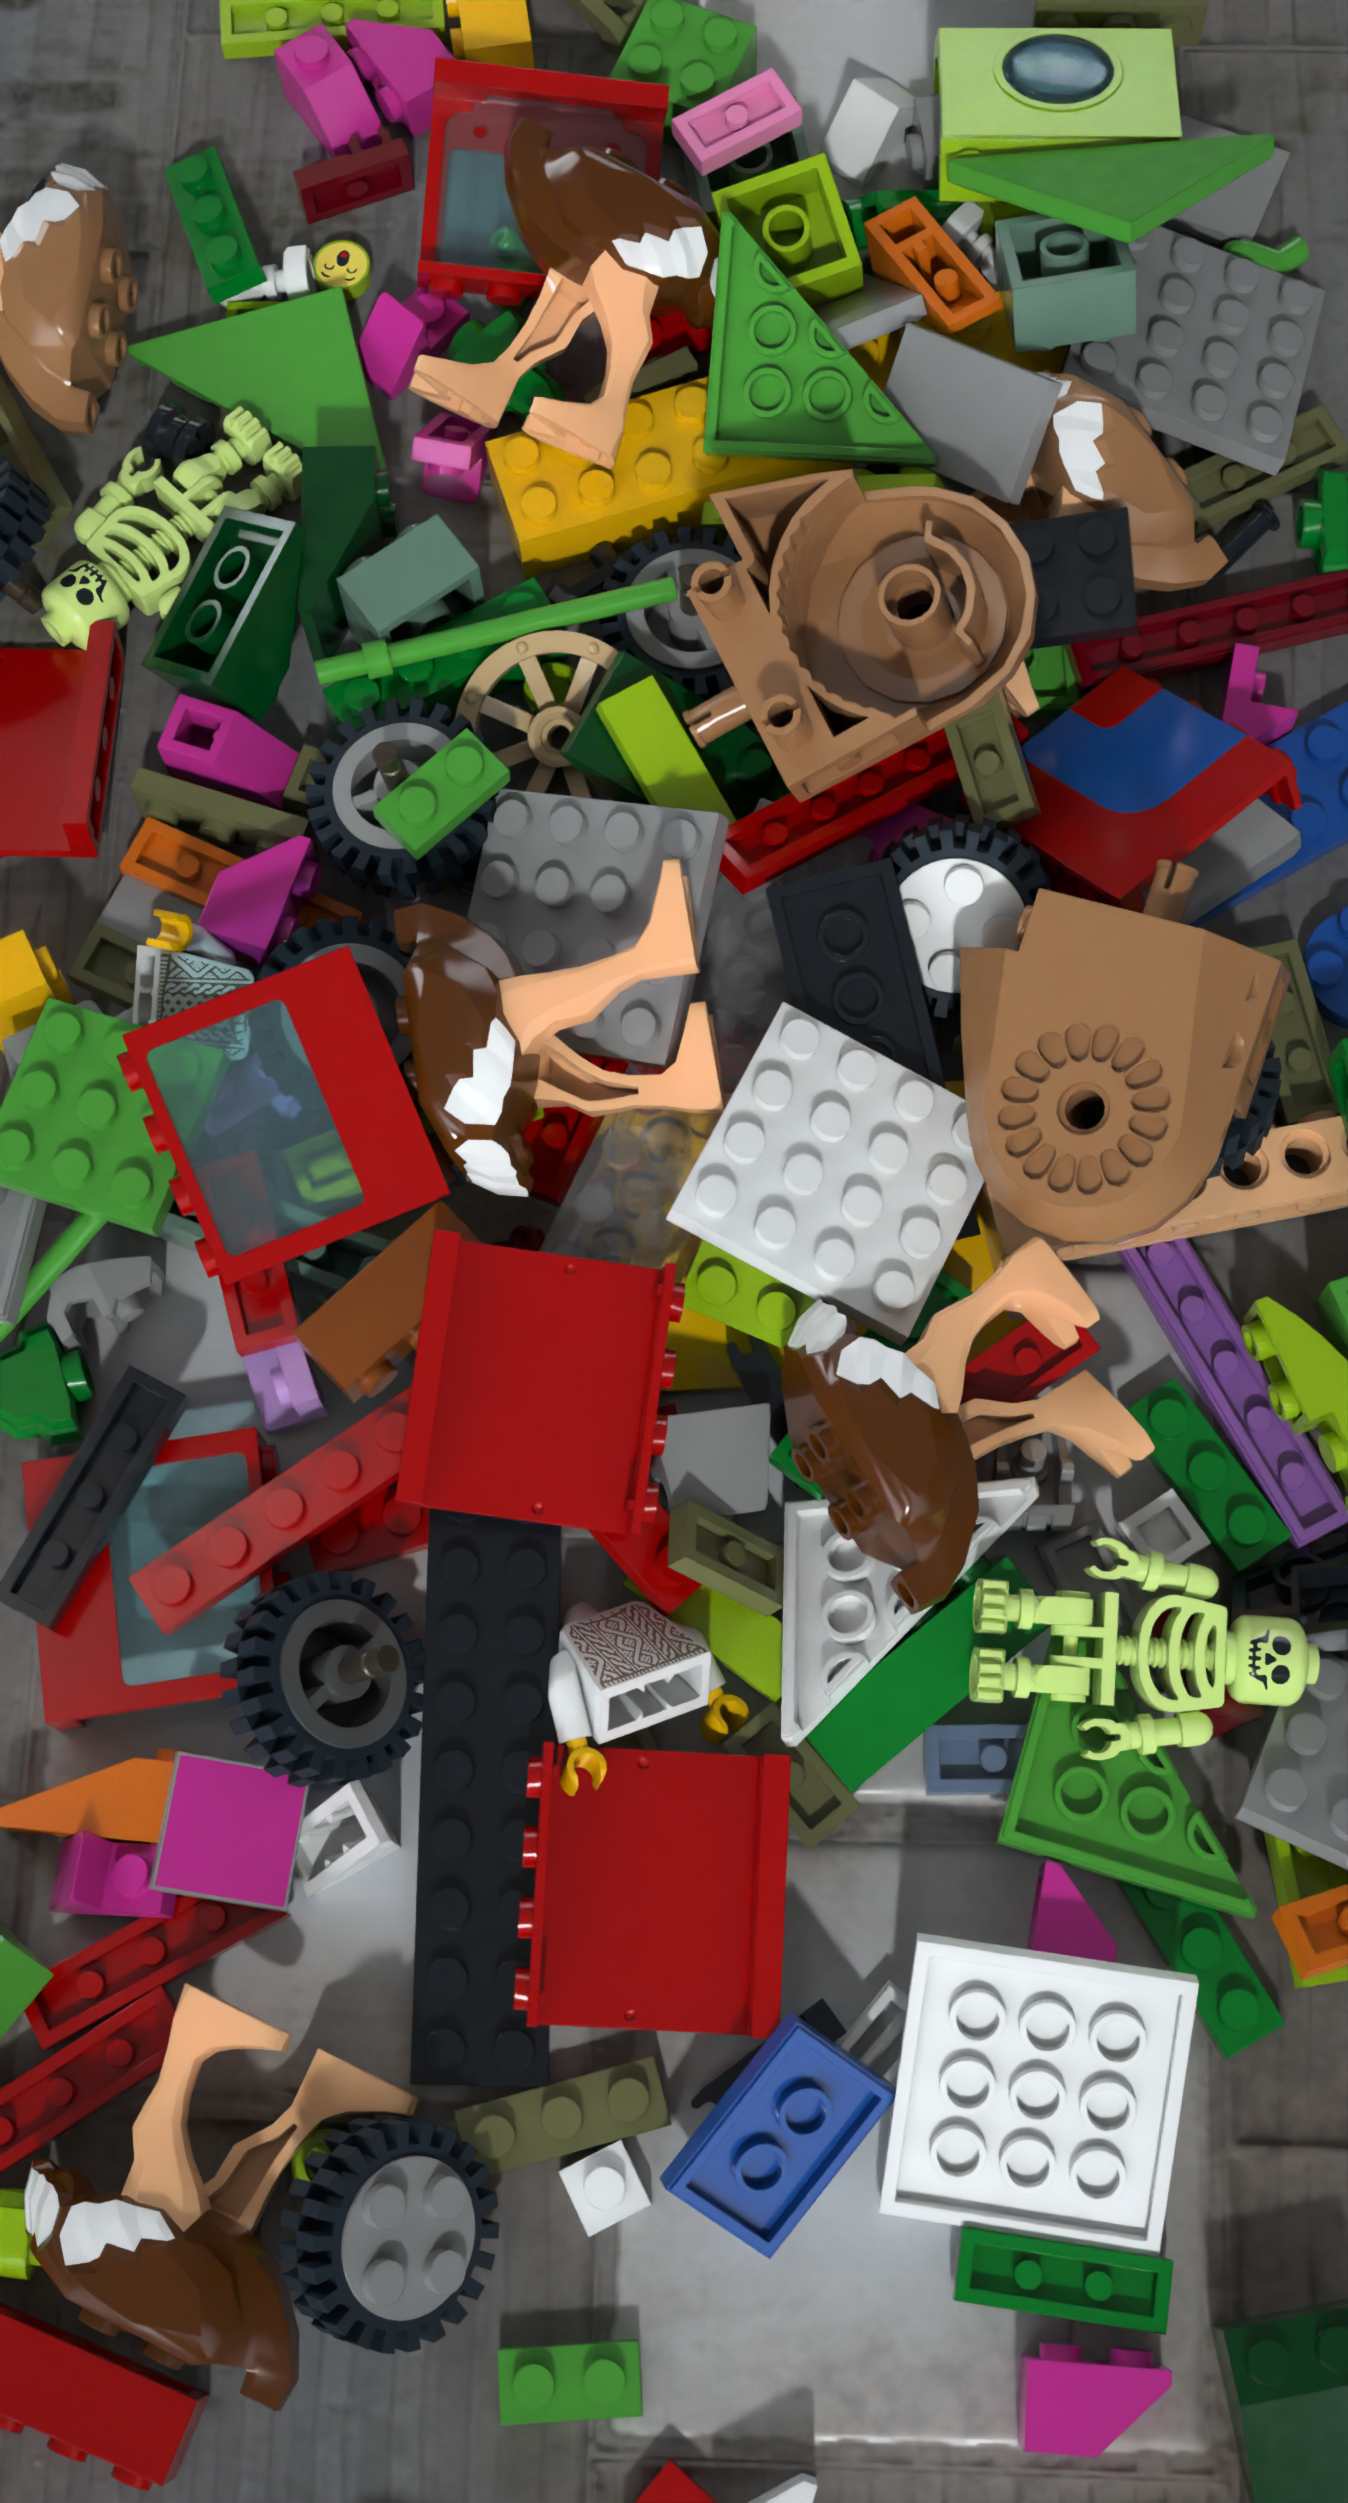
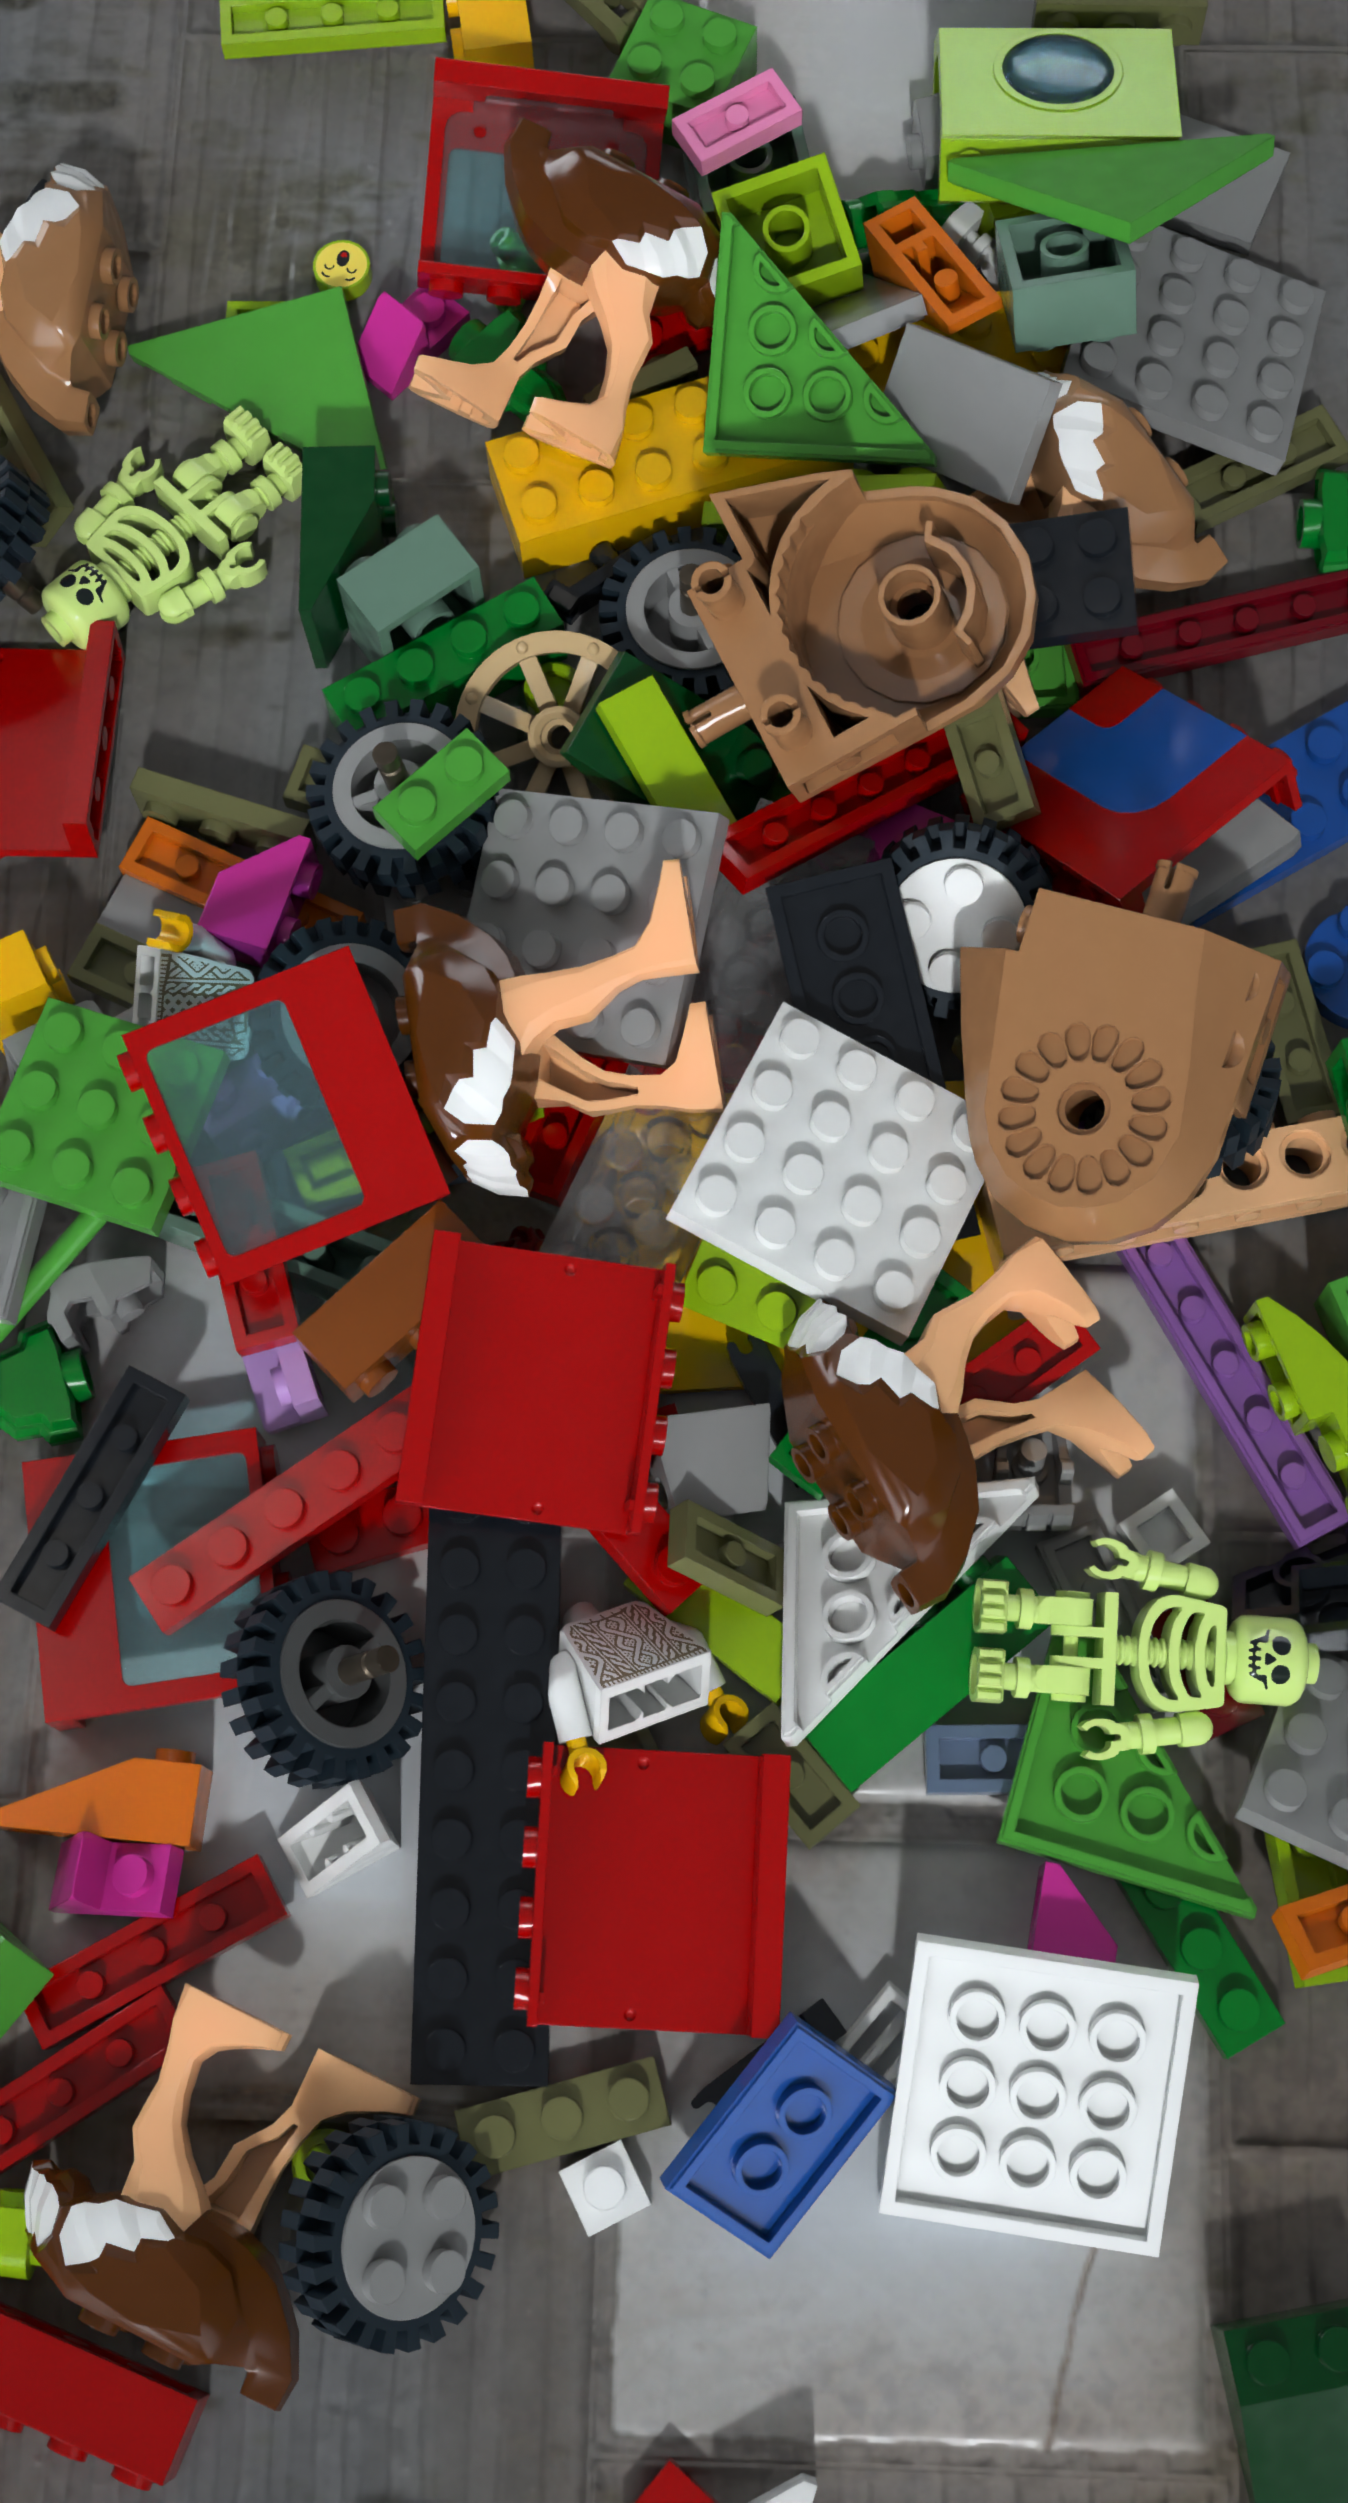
(176, 435): black wheel -> none
(215, 225): green plate -> none
(225, 752): dark pink slope -> none
(228, 1833): dark pink tile -> none
(234, 615): dark green slope -> none
(295, 278): white piece -> none
(327, 92): dark pink slope -> none
(354, 180): dark red plate -> none
(379, 658): bright green bar -> none
(398, 68): dark pink slope -> none
(453, 456): dark pink slope -> none
(570, 2382): bright green plate -> none
(868, 129): white slope -> none
(1063, 2280): green plate -> none
(1084, 2403): dark pink slope -> none
(1208, 1478): green plate -> none
(1243, 697): dark pink slope -> none
(1248, 534): black piece -> none
(1281, 259): bright green arm -> none

